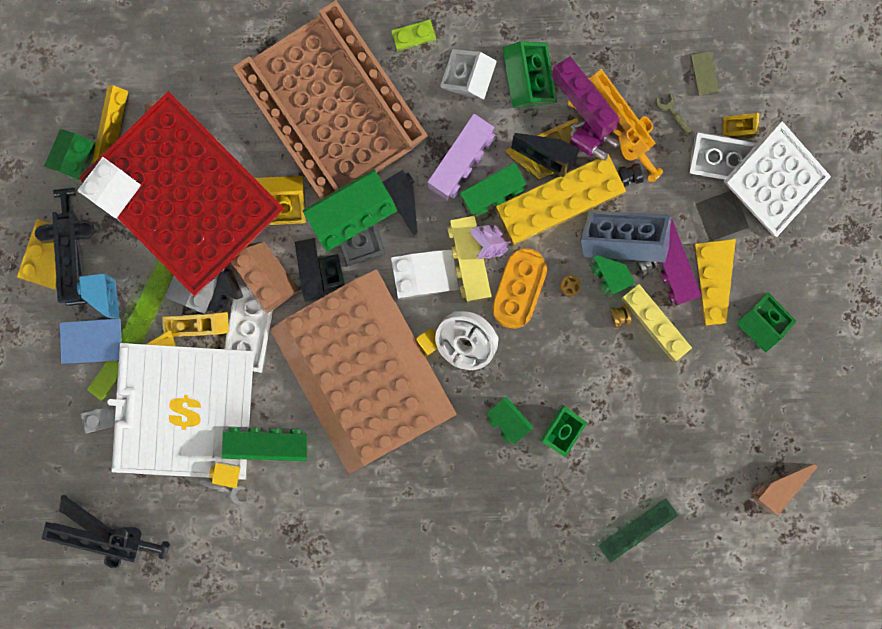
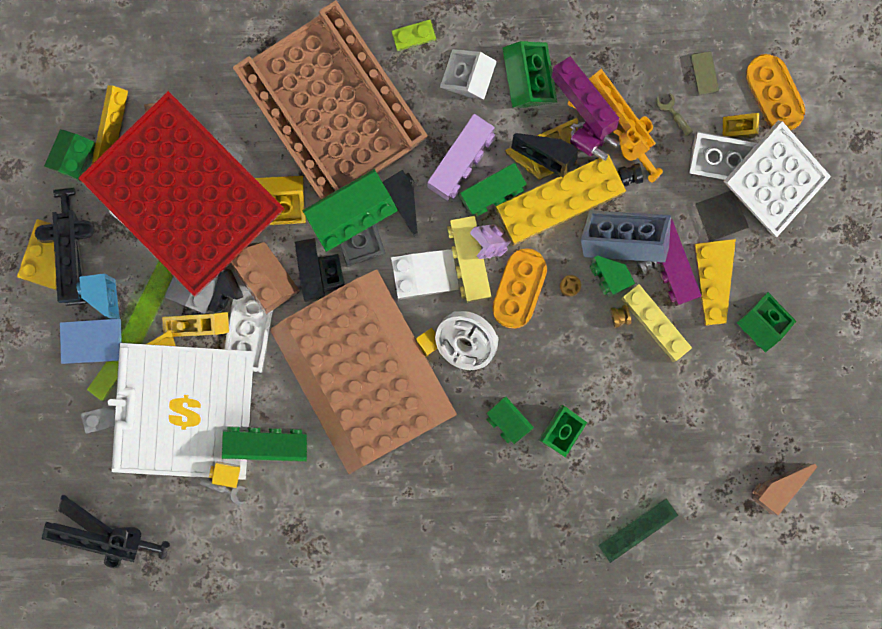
(109, 187): white slope -> none
(775, 91): none -> light orange tile

